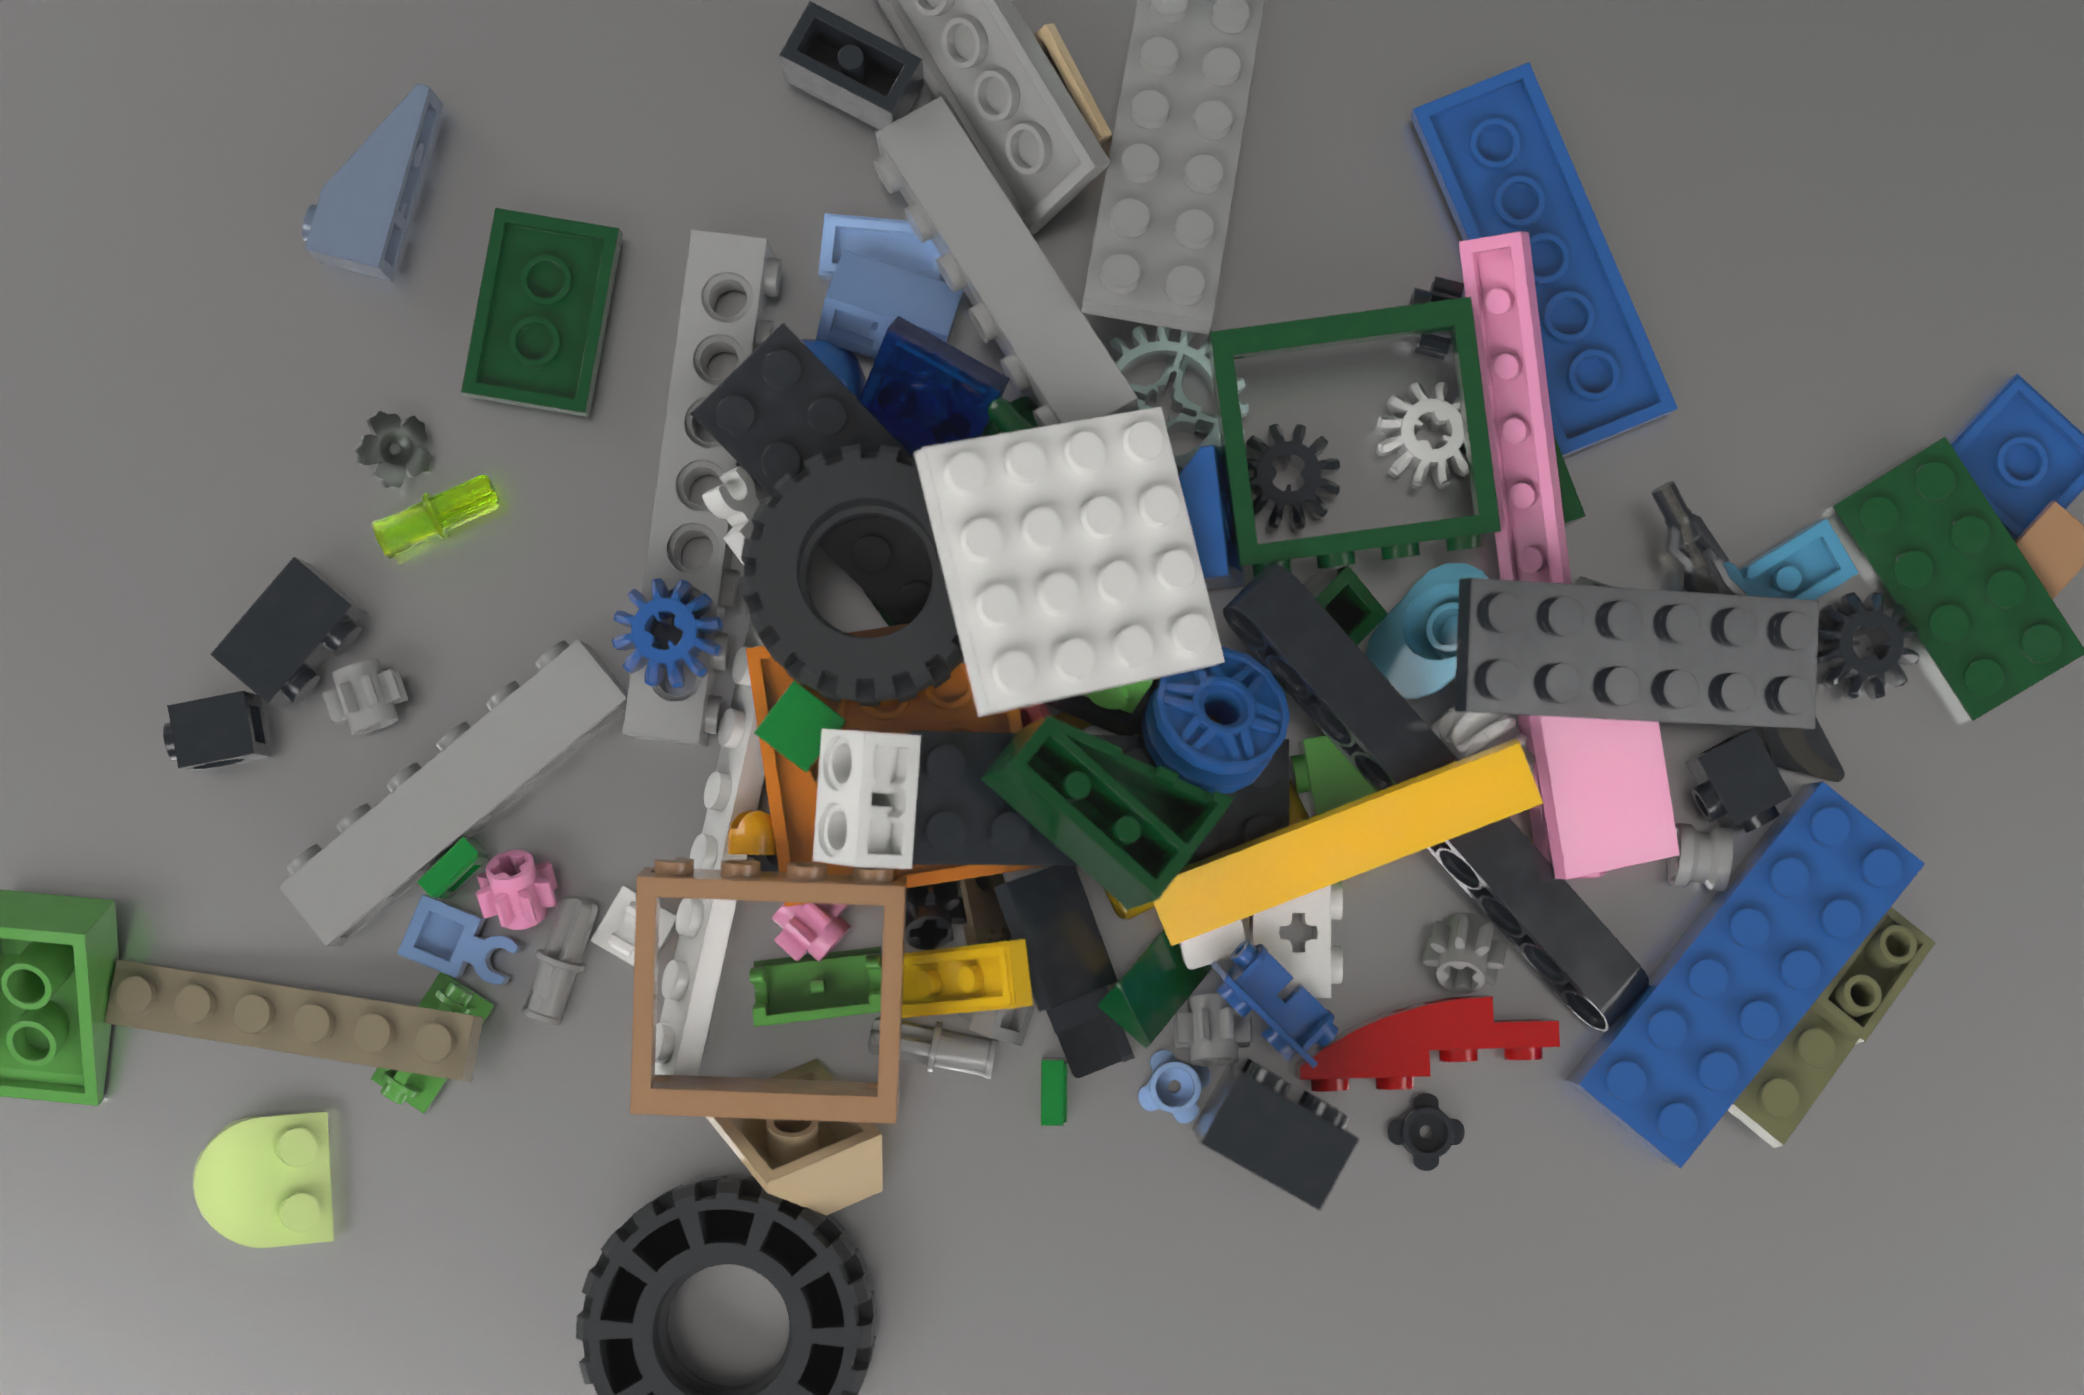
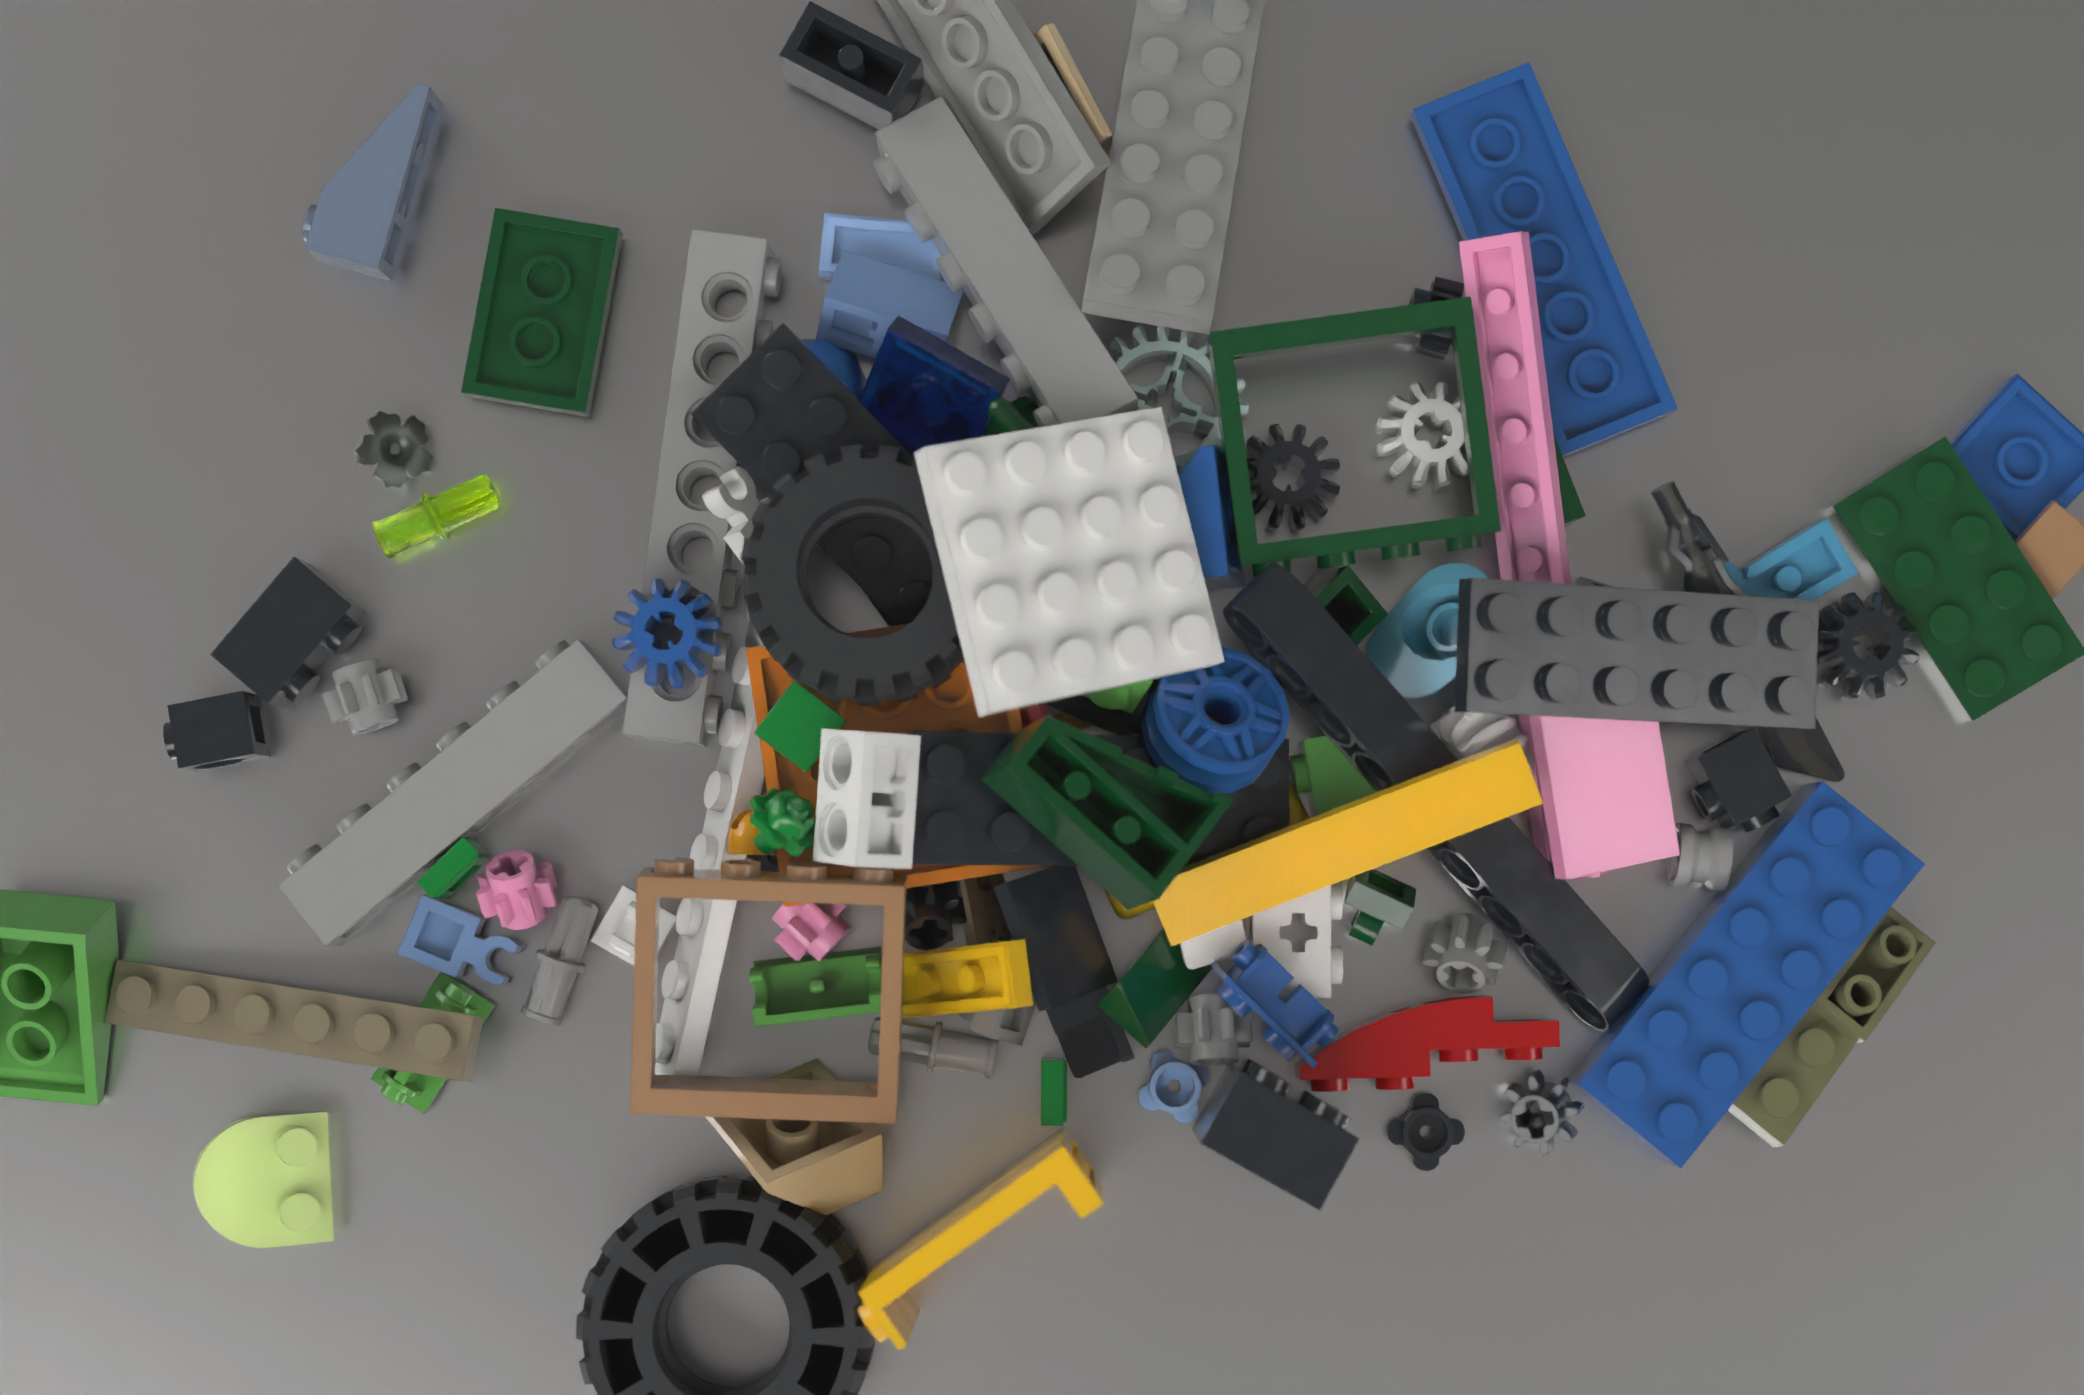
(783, 822): none -> green plant
(887, 1303): none -> yellow panel
(1378, 901): none -> tile
(1531, 1126): none -> black gear

